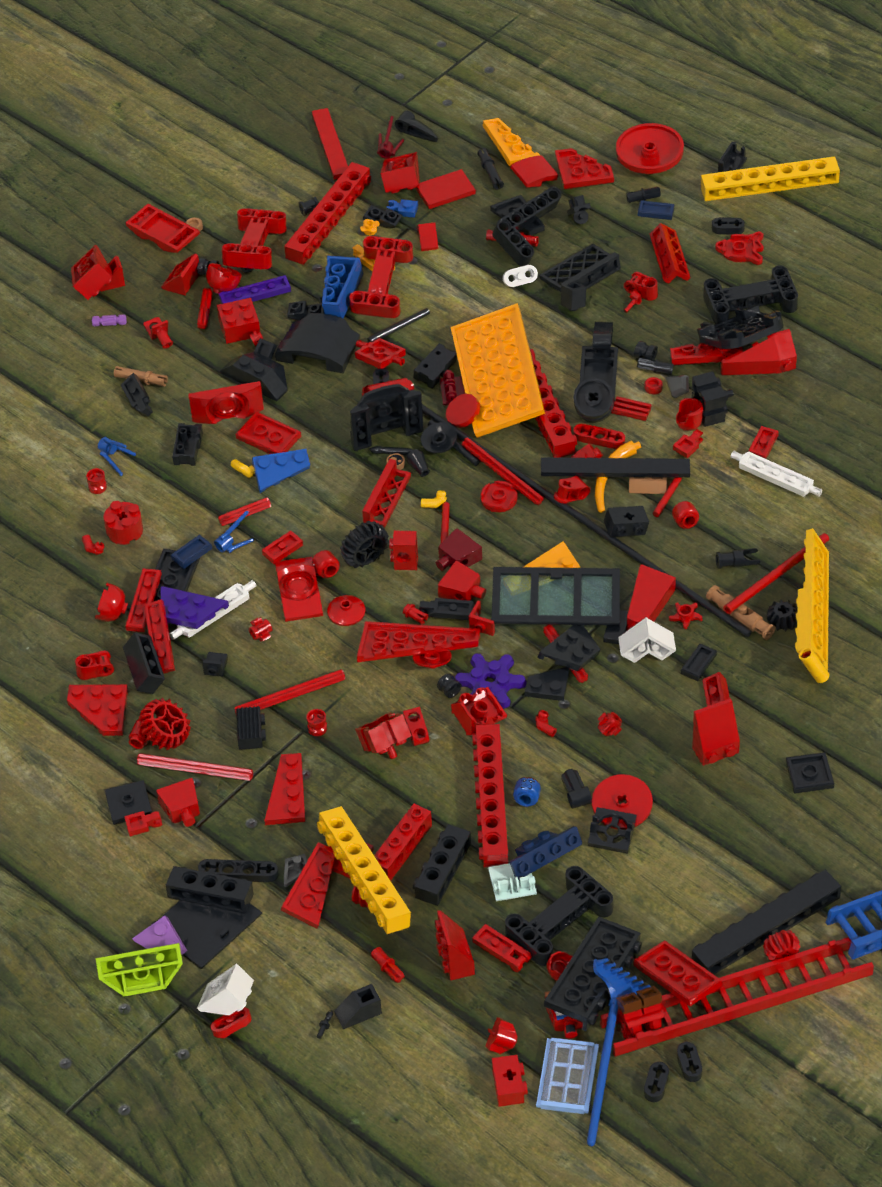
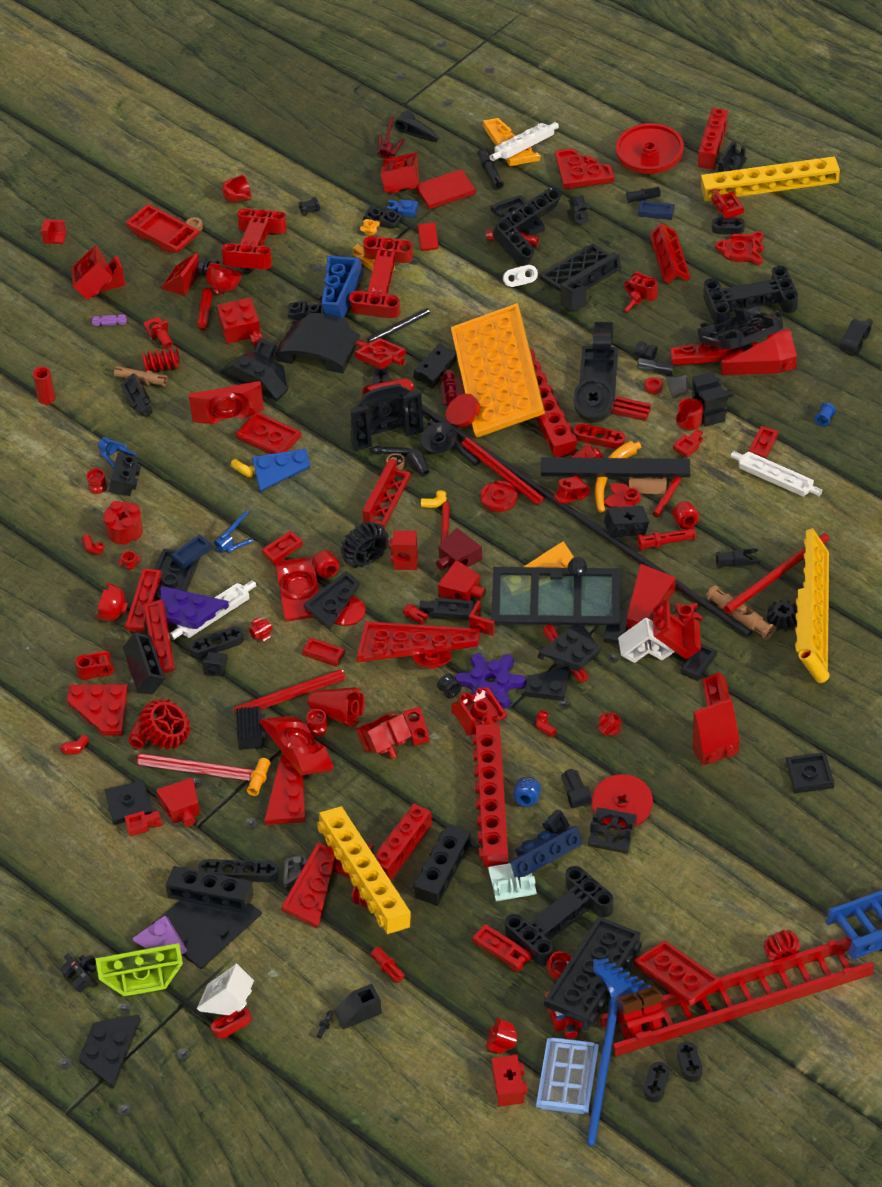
(44, 385): none -> red pin
(53, 231): none -> red panel
(72, 966): none -> black hips
(75, 747): none -> red arm
(108, 1047): none -> black wing
(124, 474): none -> black brick
(129, 559): none -> red plate
(161, 360): none -> red piece
(187, 443): black piece -> none
(221, 635): none -> black beam
(236, 189): none -> red hair
(252, 508): red axle -> none
(257, 290): dark purple plate -> none
(258, 776): none -> light orange pin
(298, 744): none -> red slope
(323, 652): none -> red tile
(327, 213): red brick -> none
(330, 142): red tile -> none
(332, 600): none -> black wing
(339, 704): none -> red cone
(453, 948): red slope -> none
(523, 141): none -> white plate
(534, 171): red slope -> none
(556, 822): none -> black tile
(577, 566): none -> black plate
(622, 496): none -> red plate
(656, 539): none -> red pin
(674, 633): none -> red panel
(713, 138): none -> red brick
(727, 204): none -> red bracket
(772, 917): black brick -> none
(827, 410): none -> blue bush
(857, 331): none -> black beam

